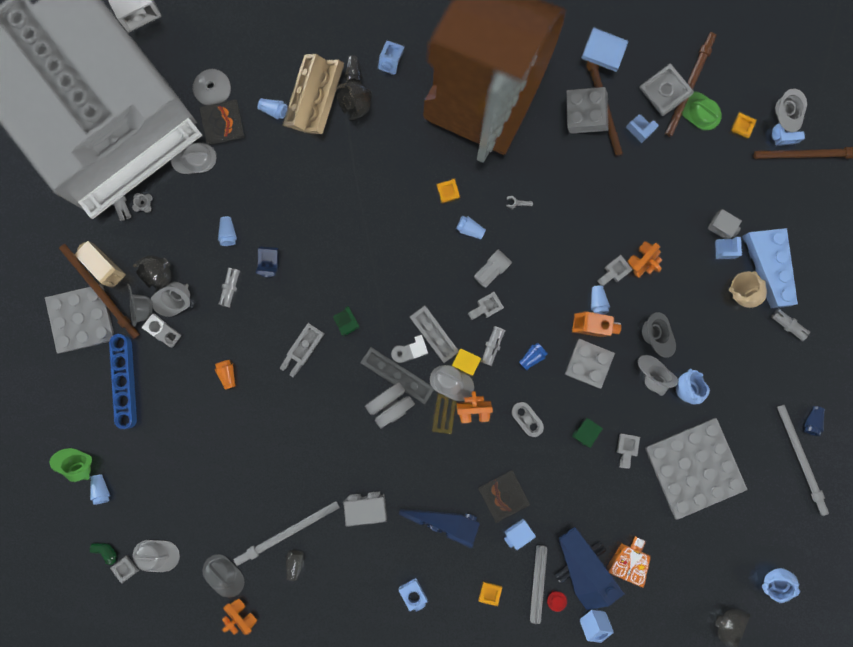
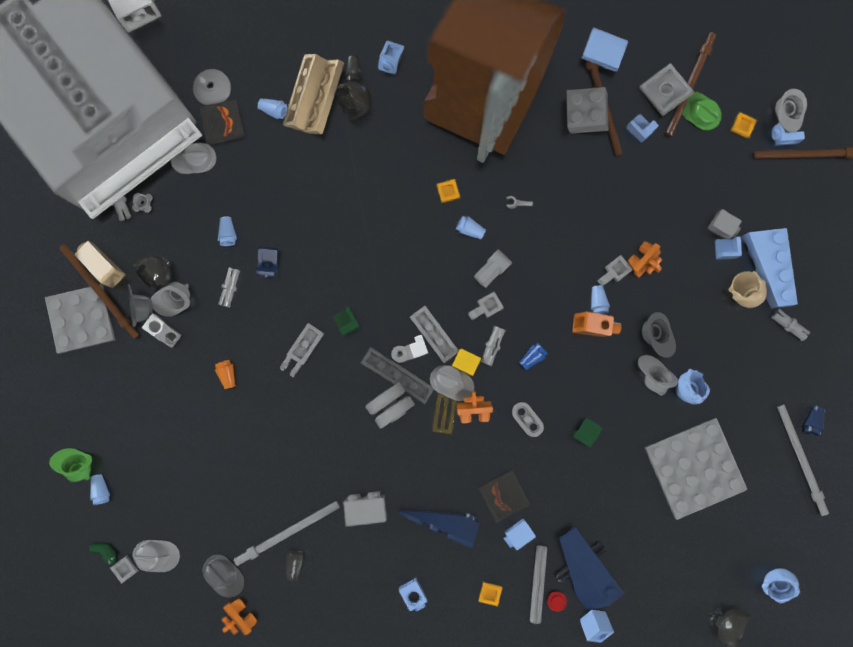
(116, 374): blue beam -> none
(589, 363): light grey plate -> none
(628, 447): light grey plate -> none
(630, 562): orange torso -> none

